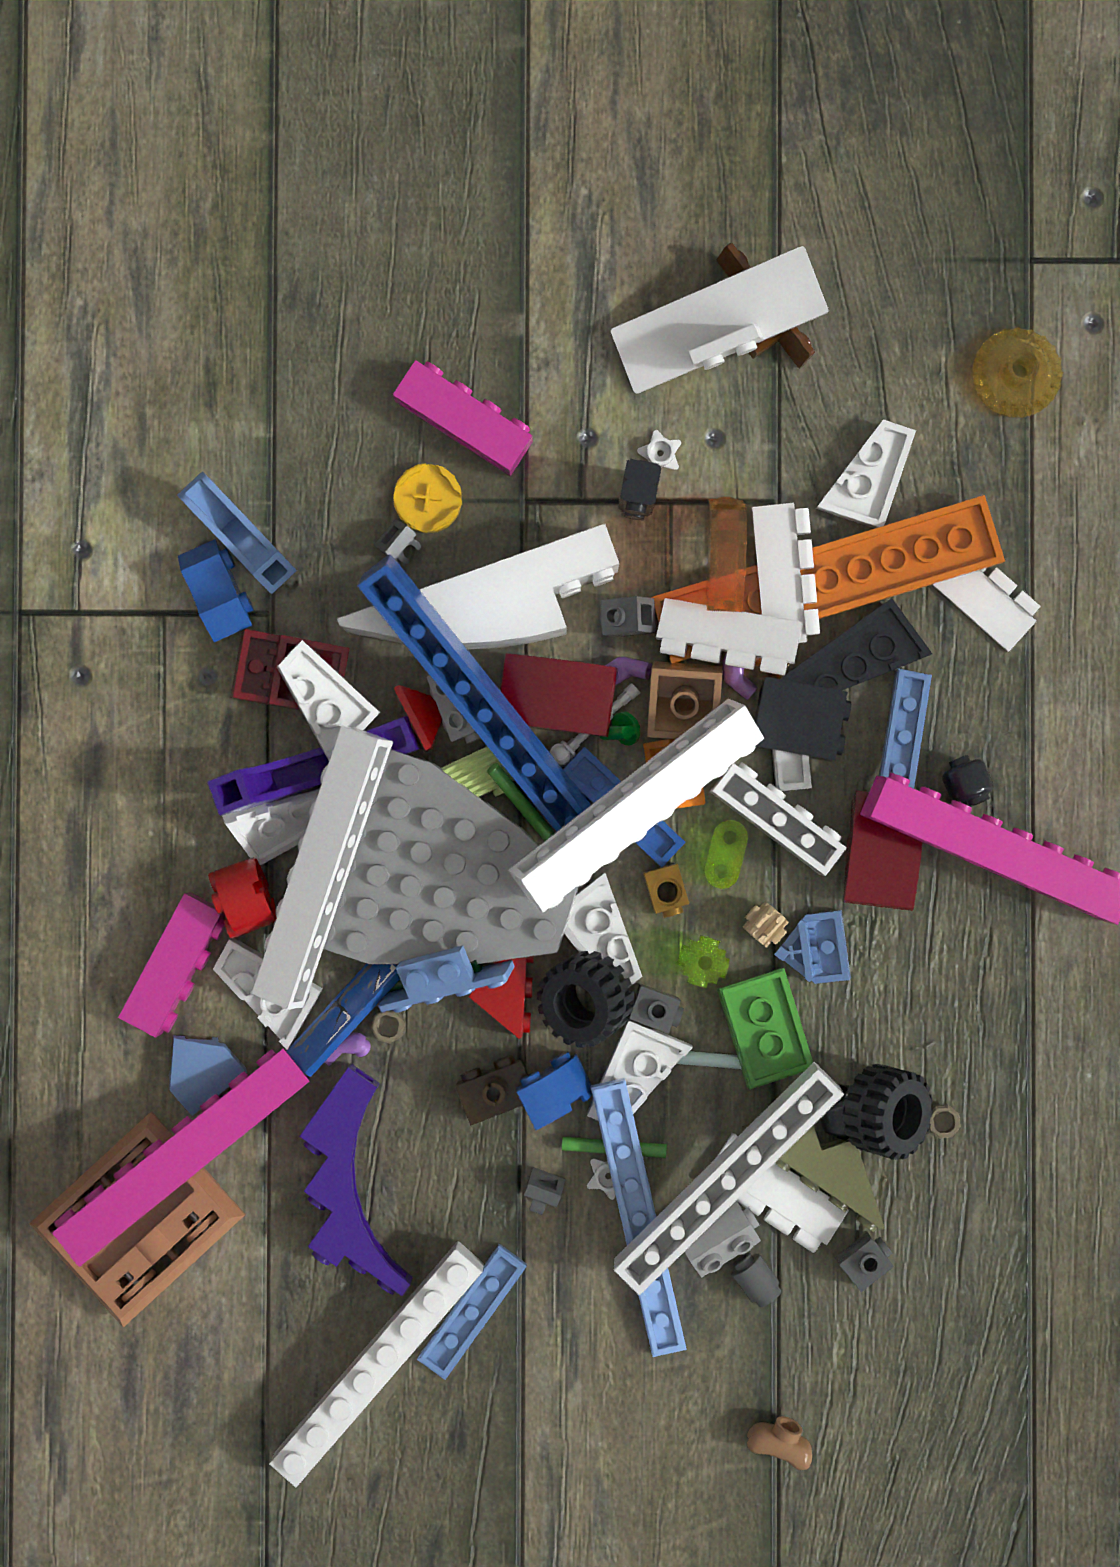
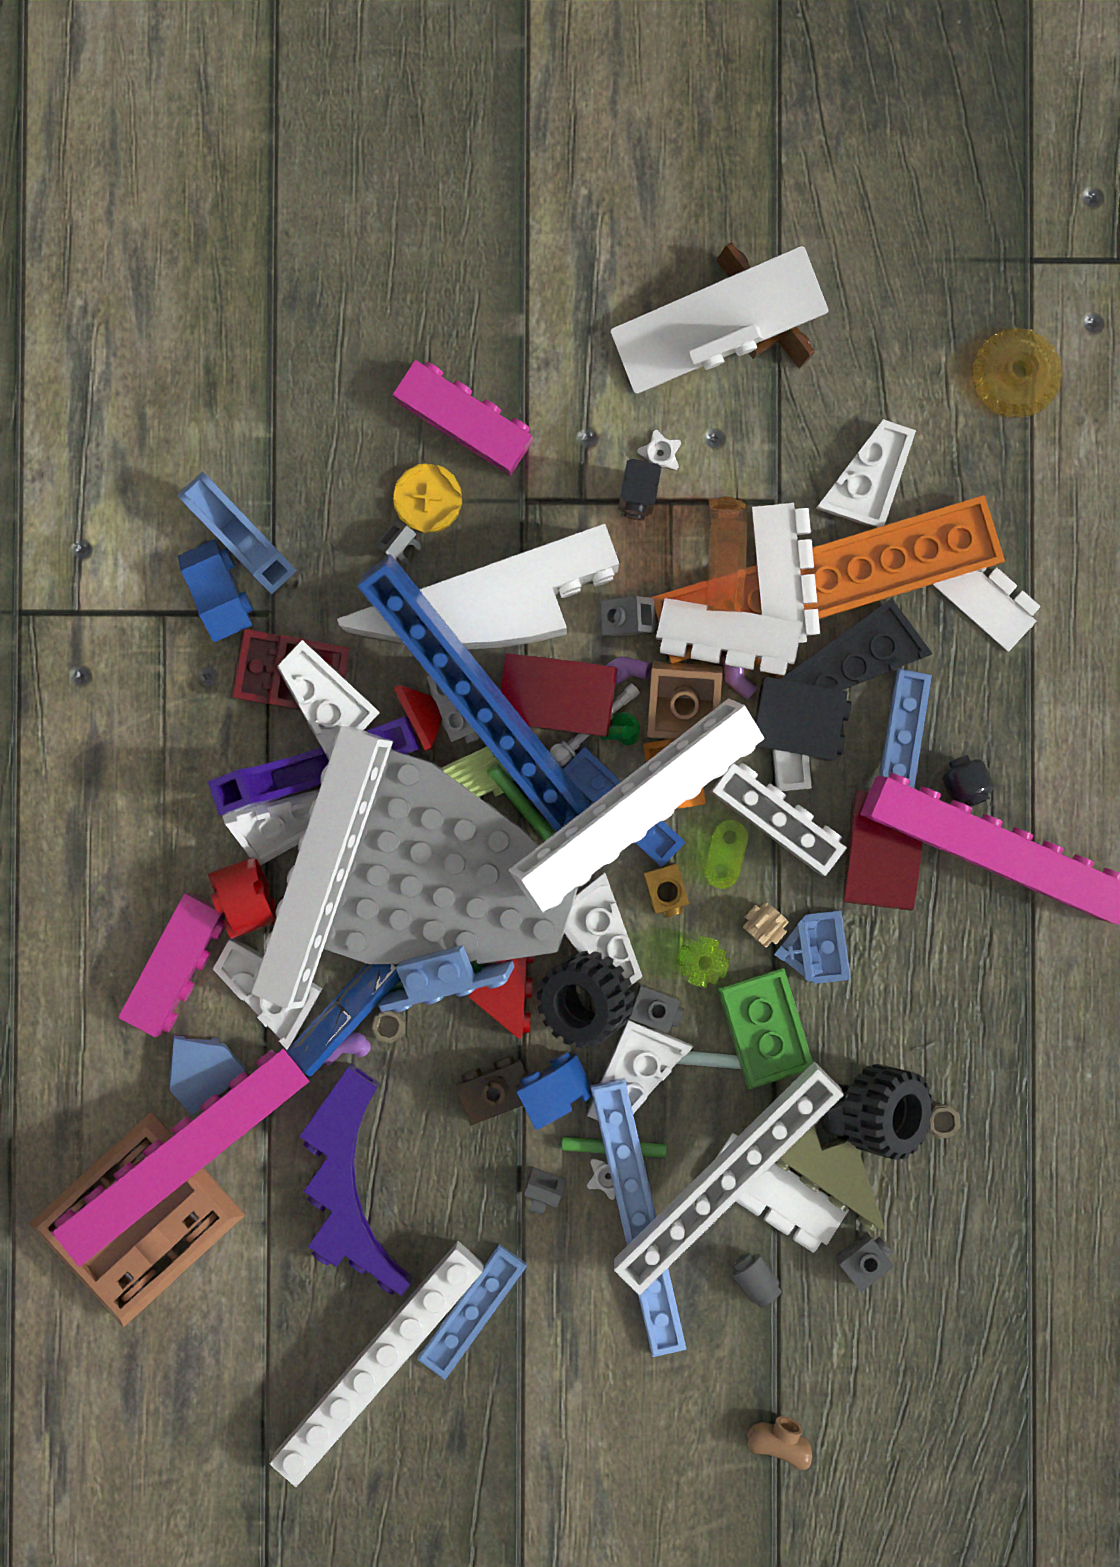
(725, 1239): light grey brick -> none

